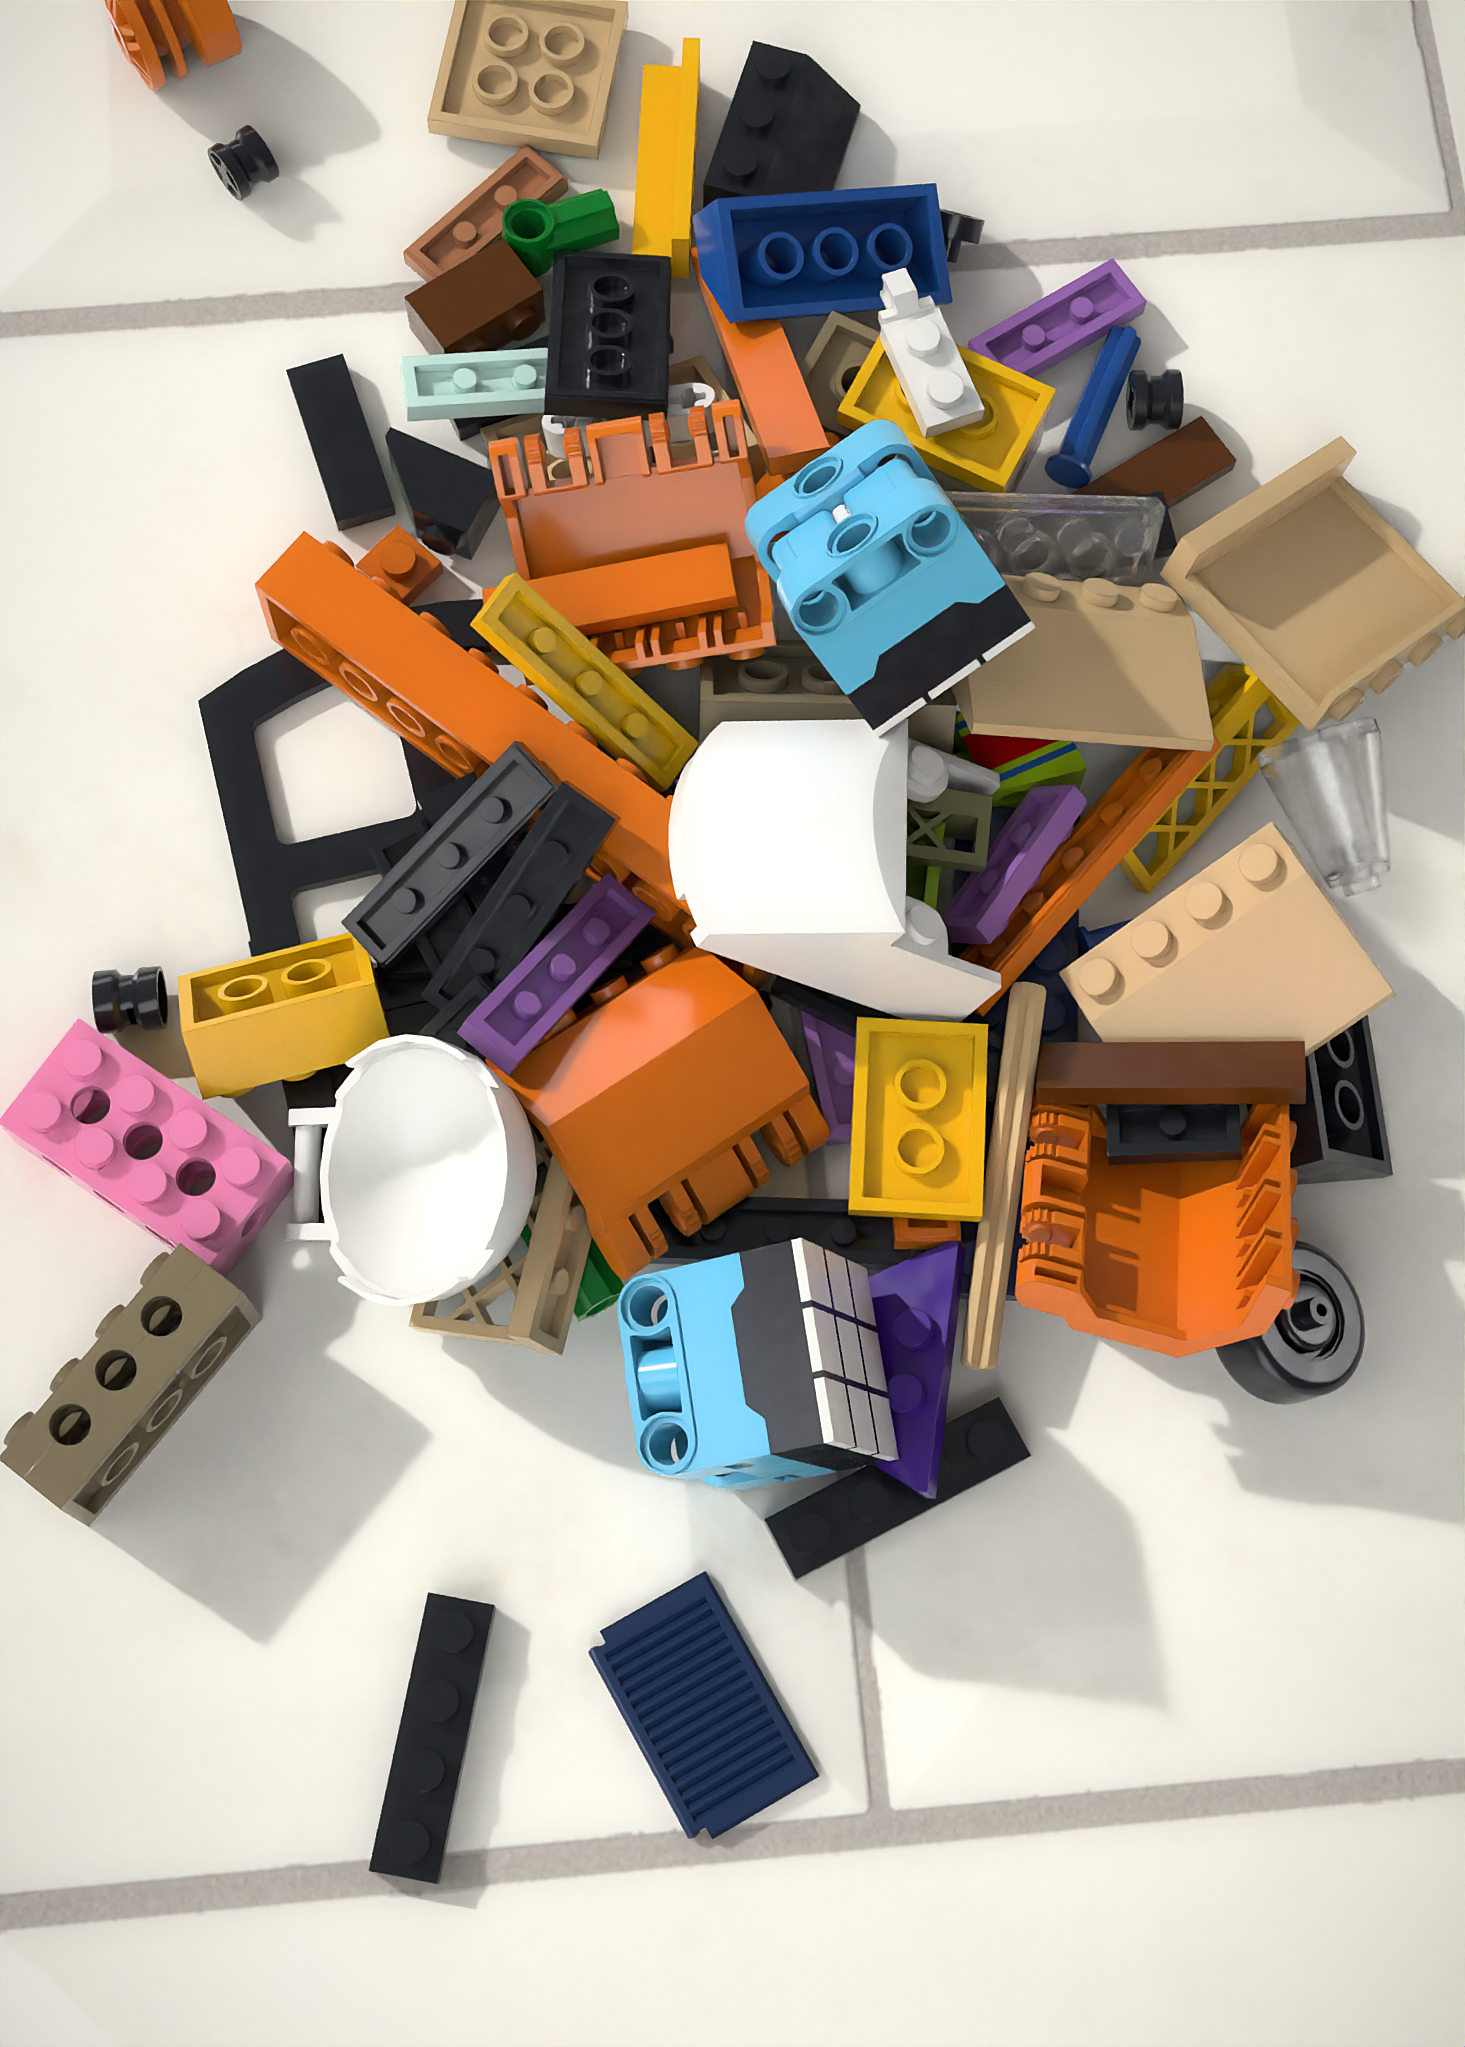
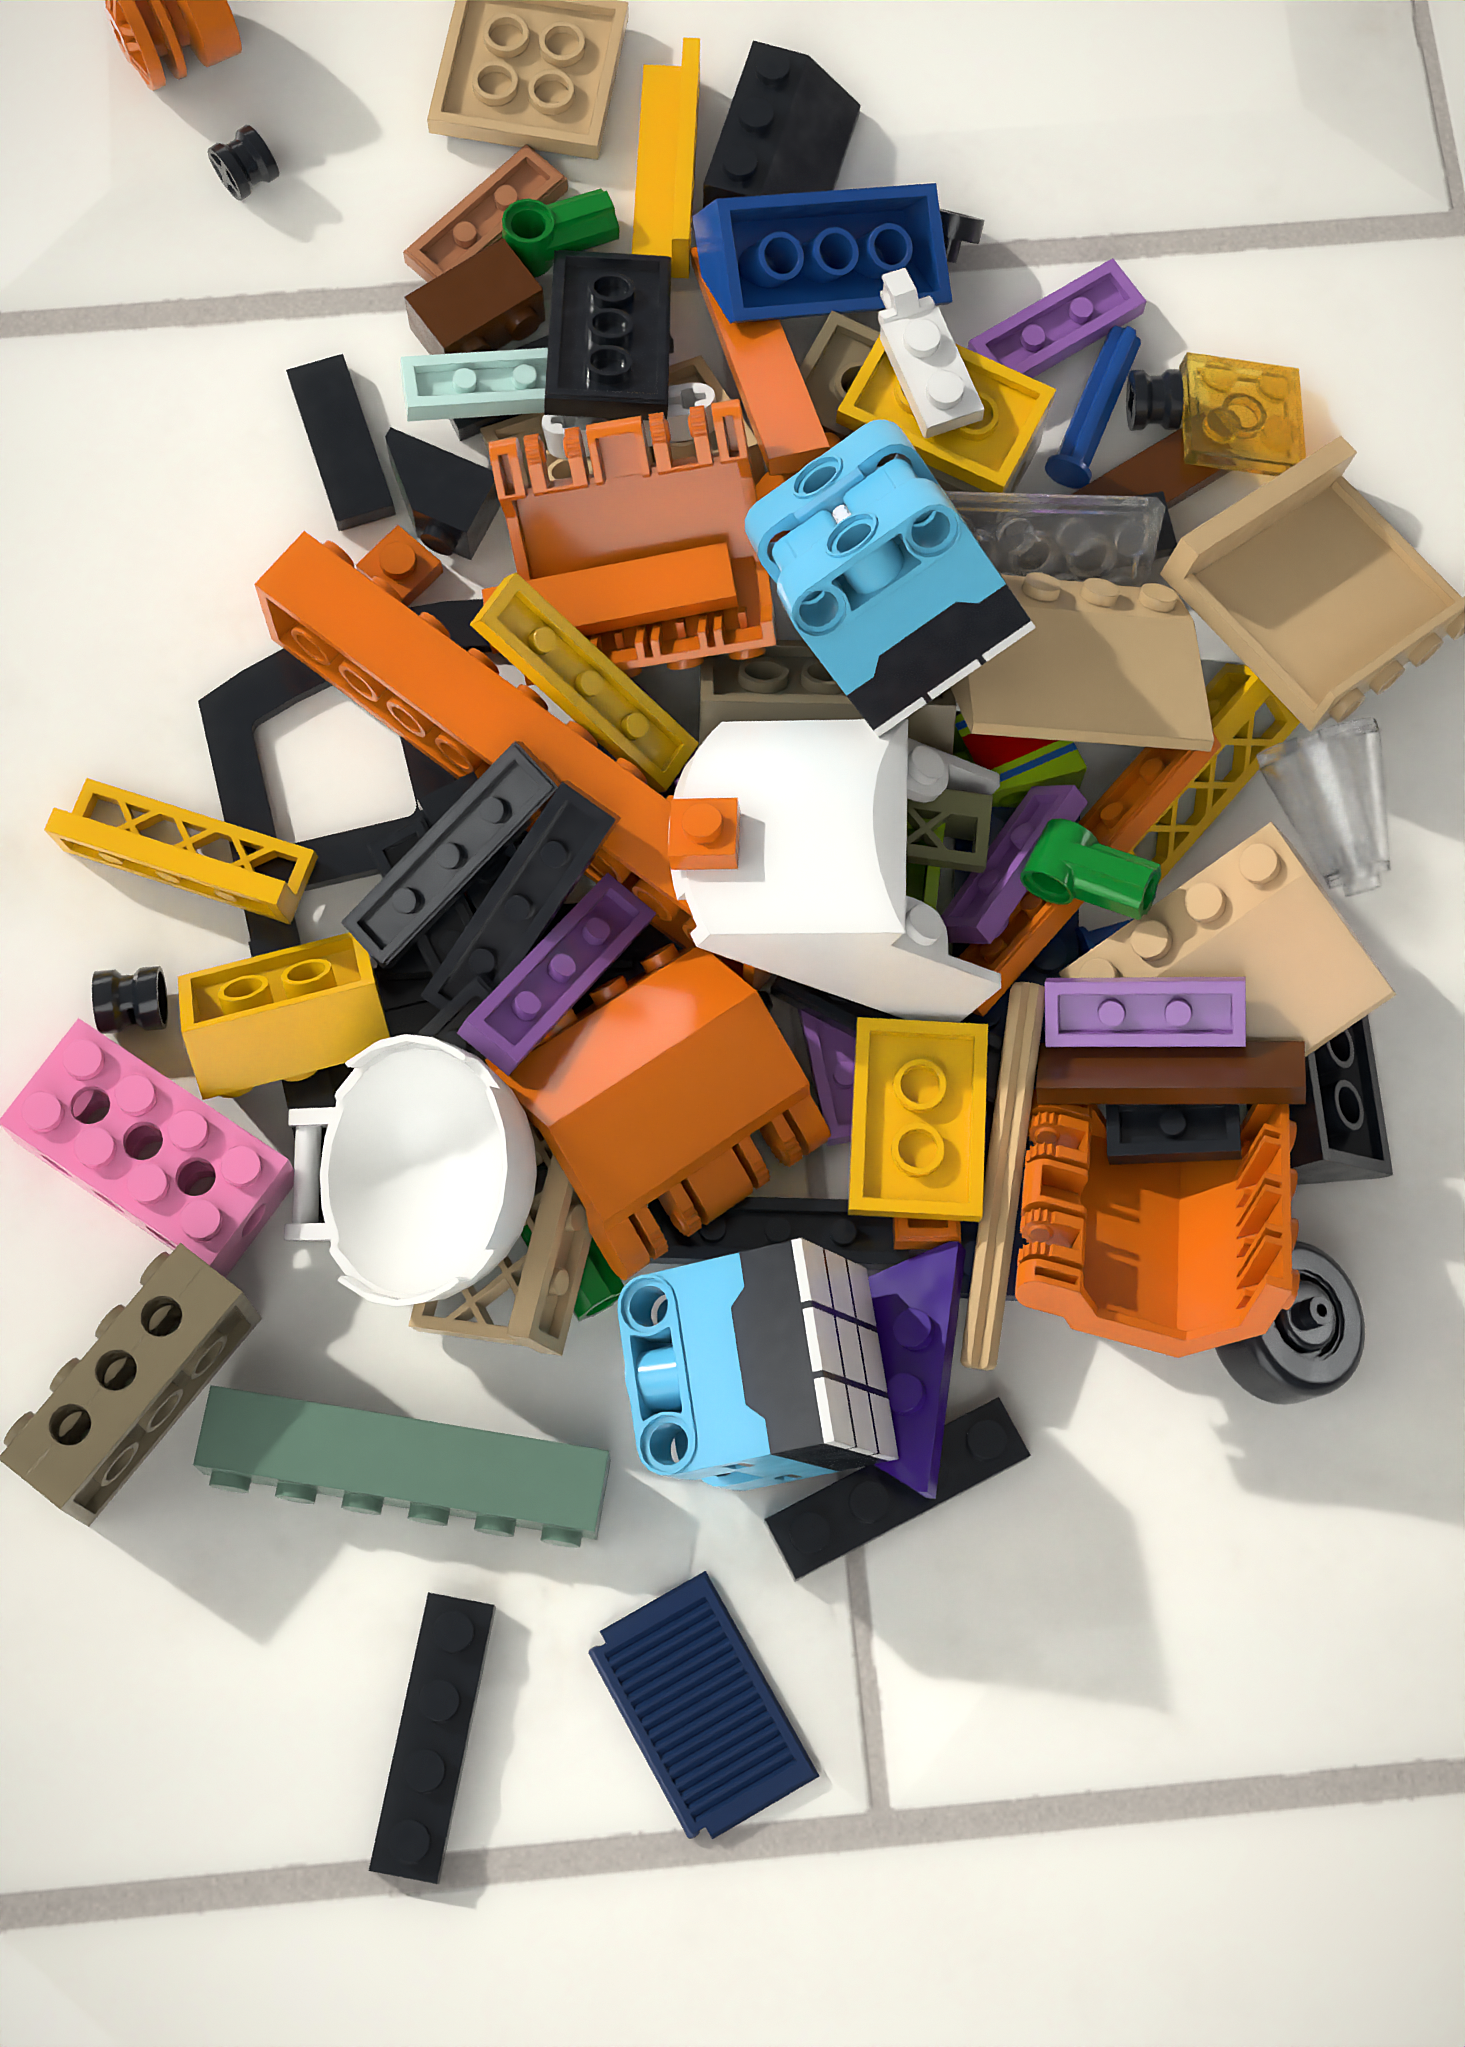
(181, 863): none -> yellow fence
(402, 1464): none -> sand green brick
(704, 833): none -> orange plate
(1074, 865): none -> green piece
(1145, 1012): none -> medium lavender plate
(1241, 415): none -> clear yellow plate

